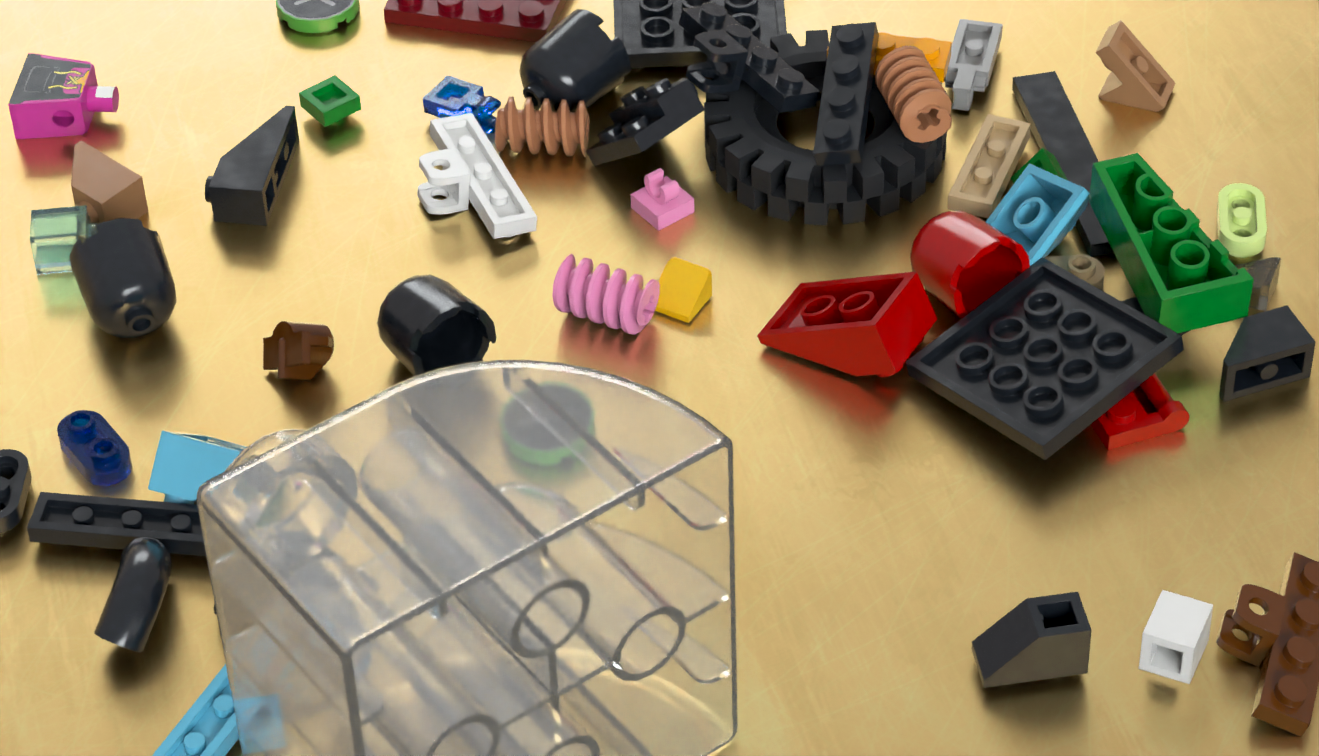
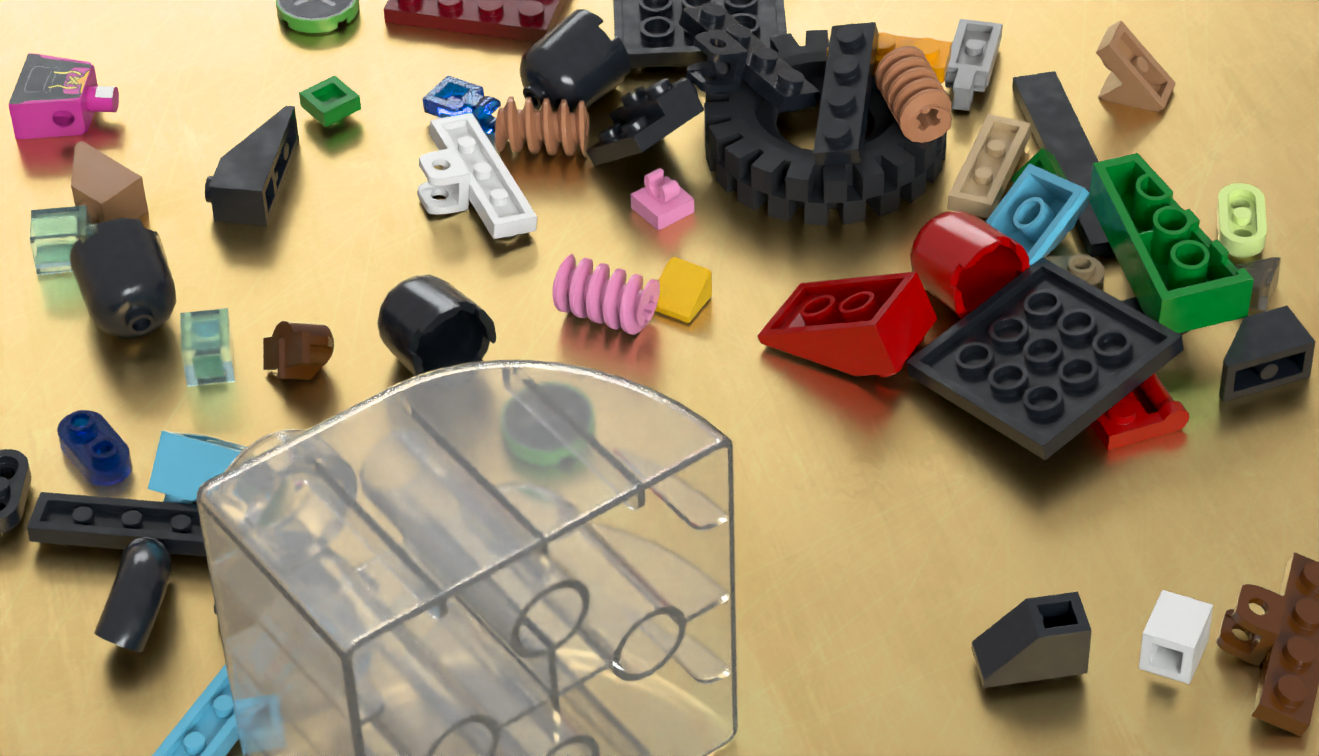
(207, 347): none -> clear light blue brick

